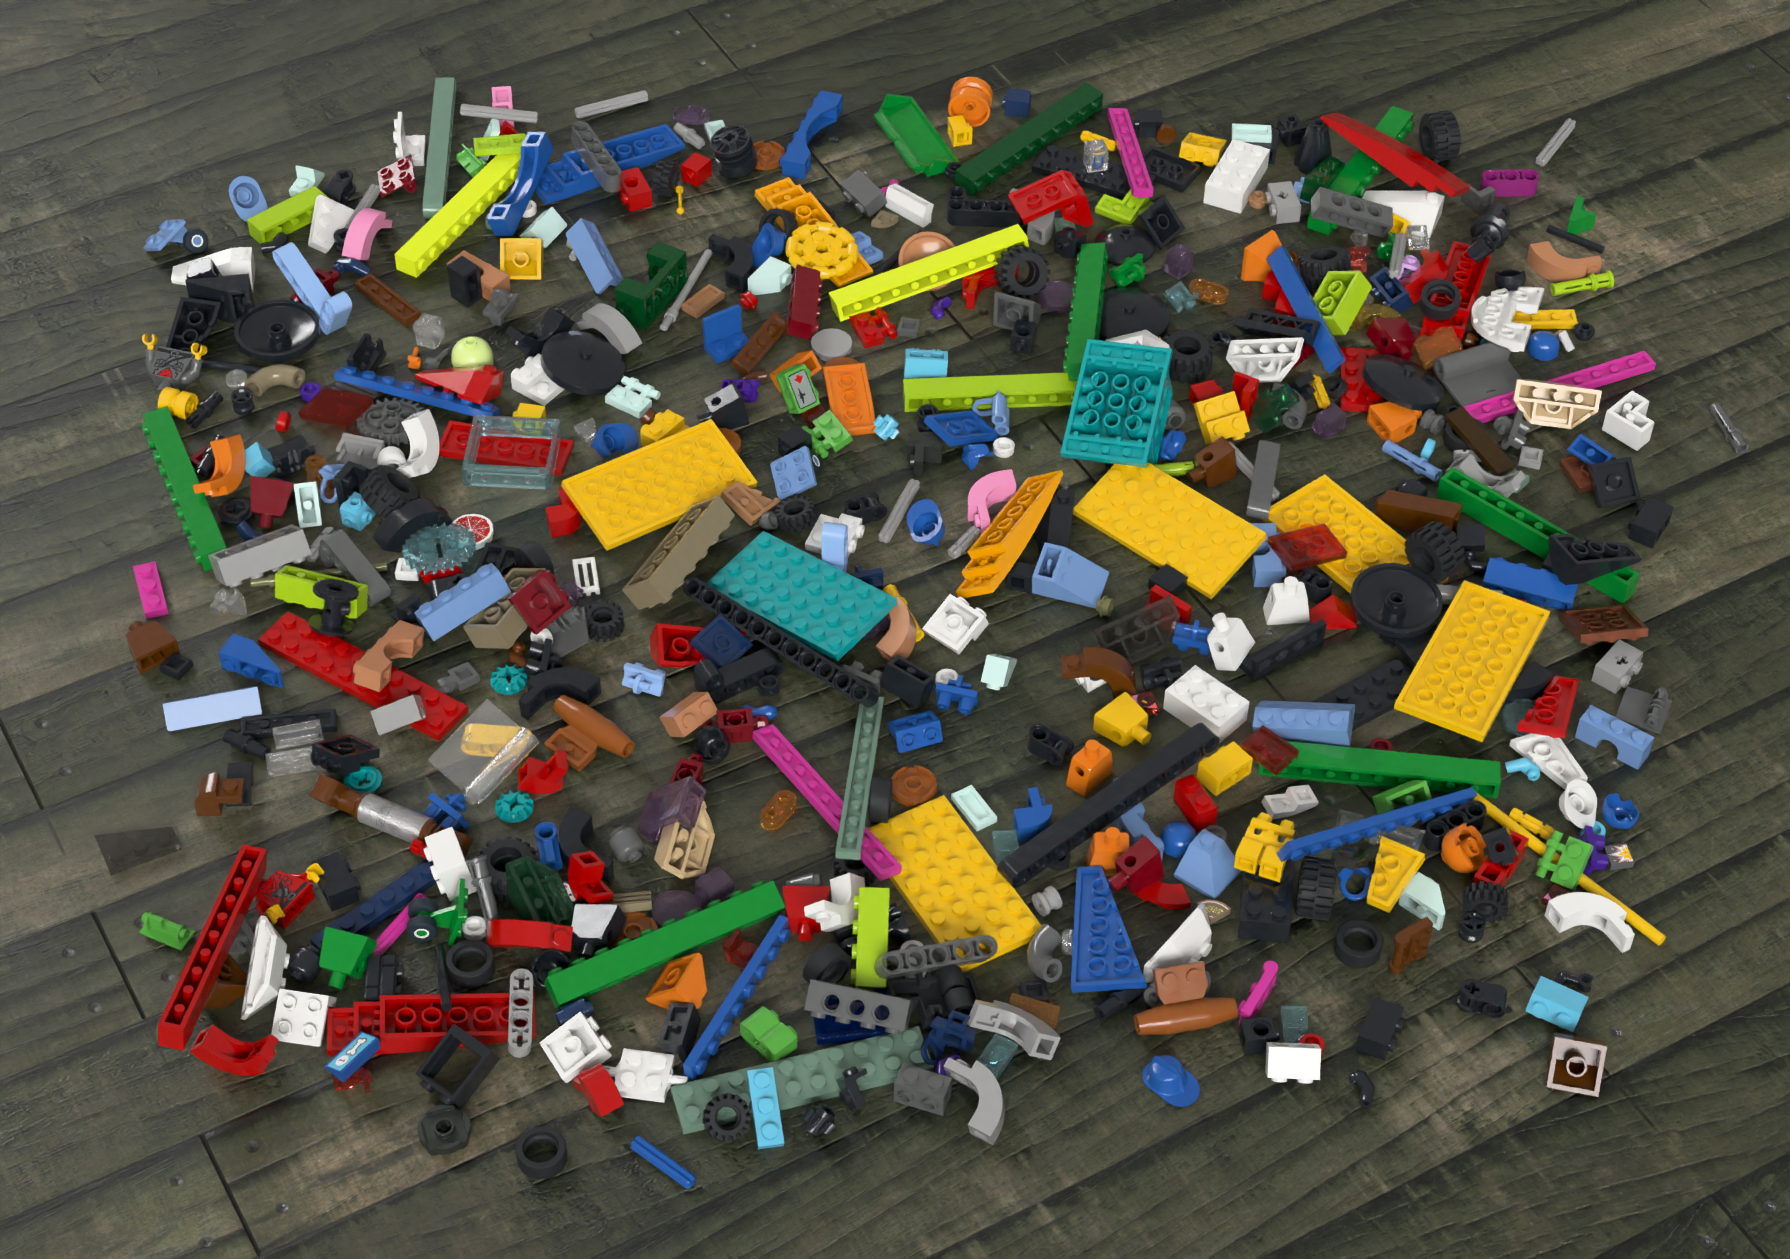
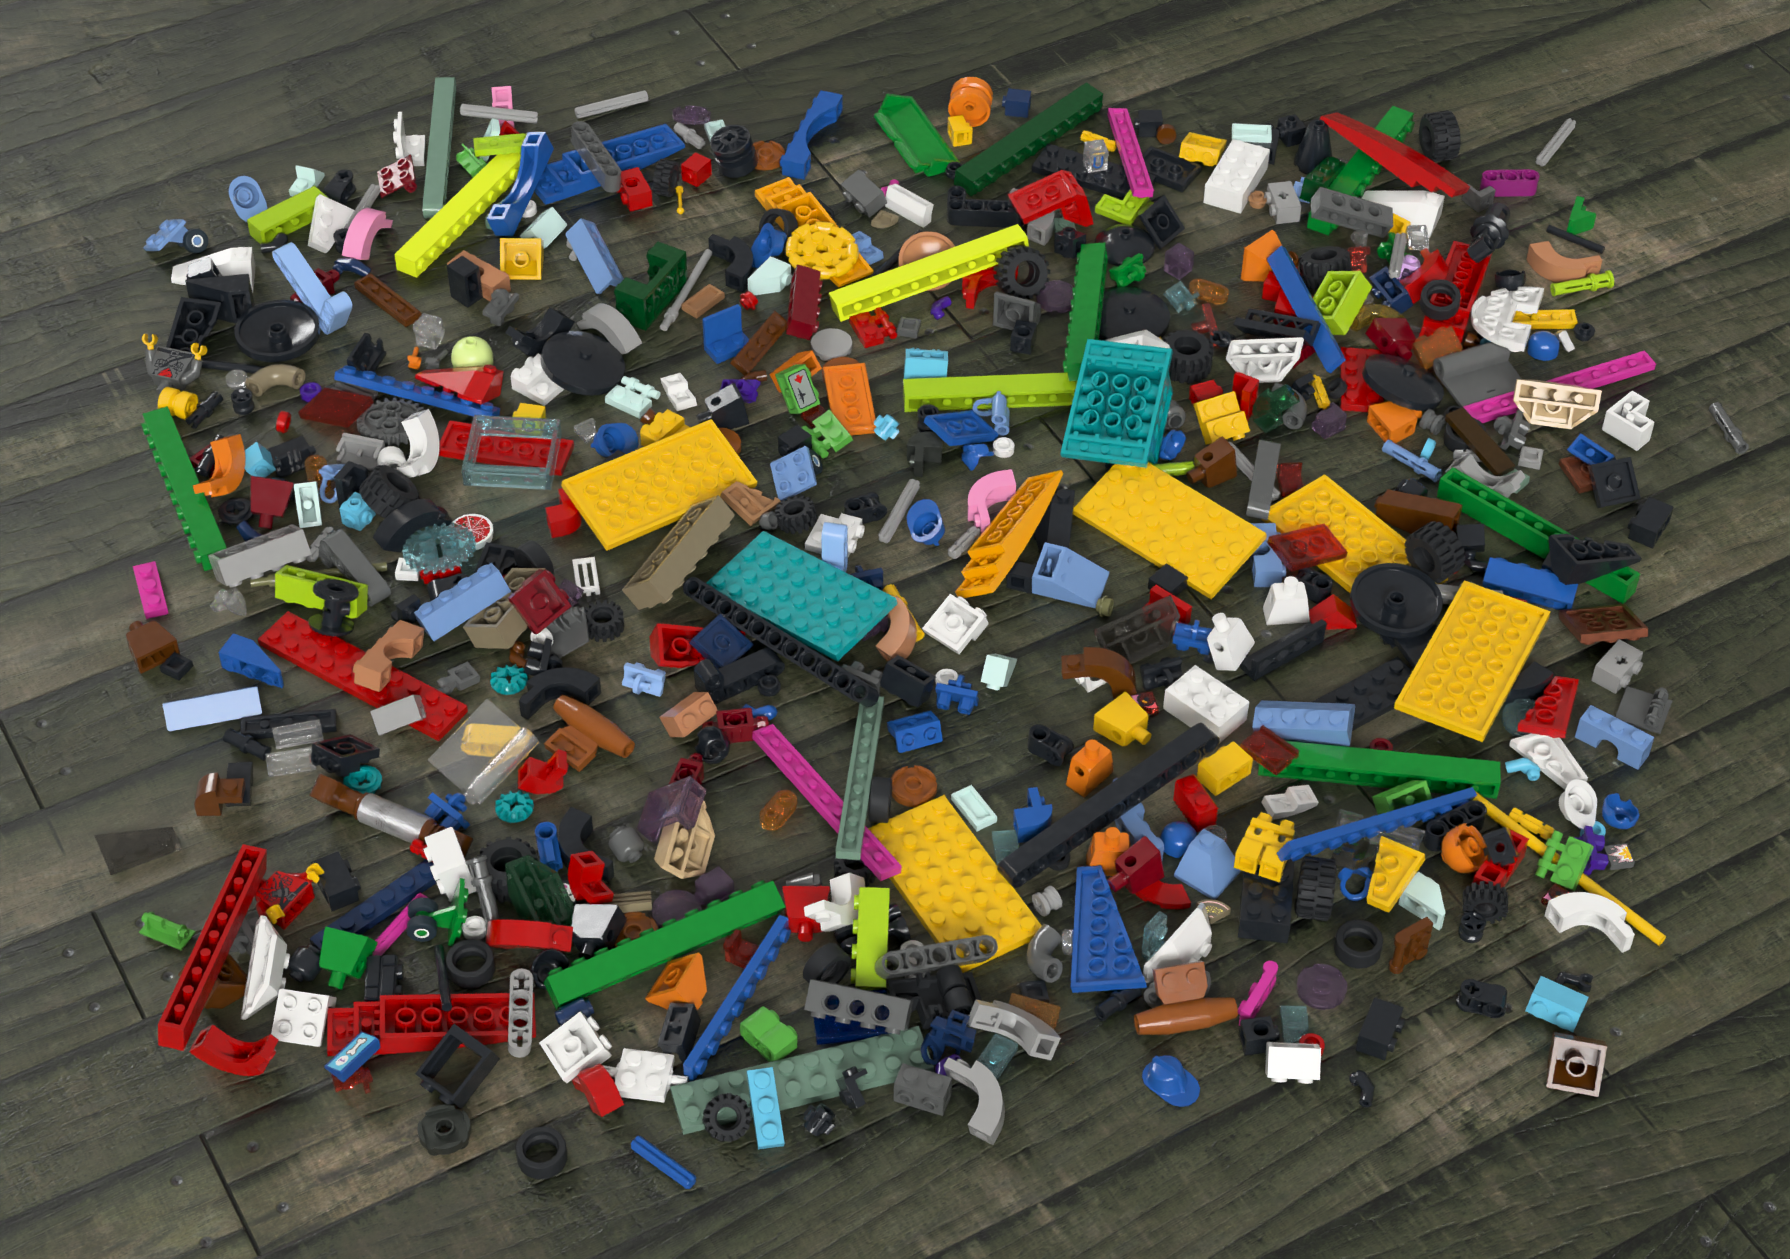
(678, 392): none -> white slope
(1154, 935): none -> clear light blue plate
(1208, 325): none -> clear red tile
(1289, 478): none -> clear red slope
(1321, 987): none -> clear purple tile

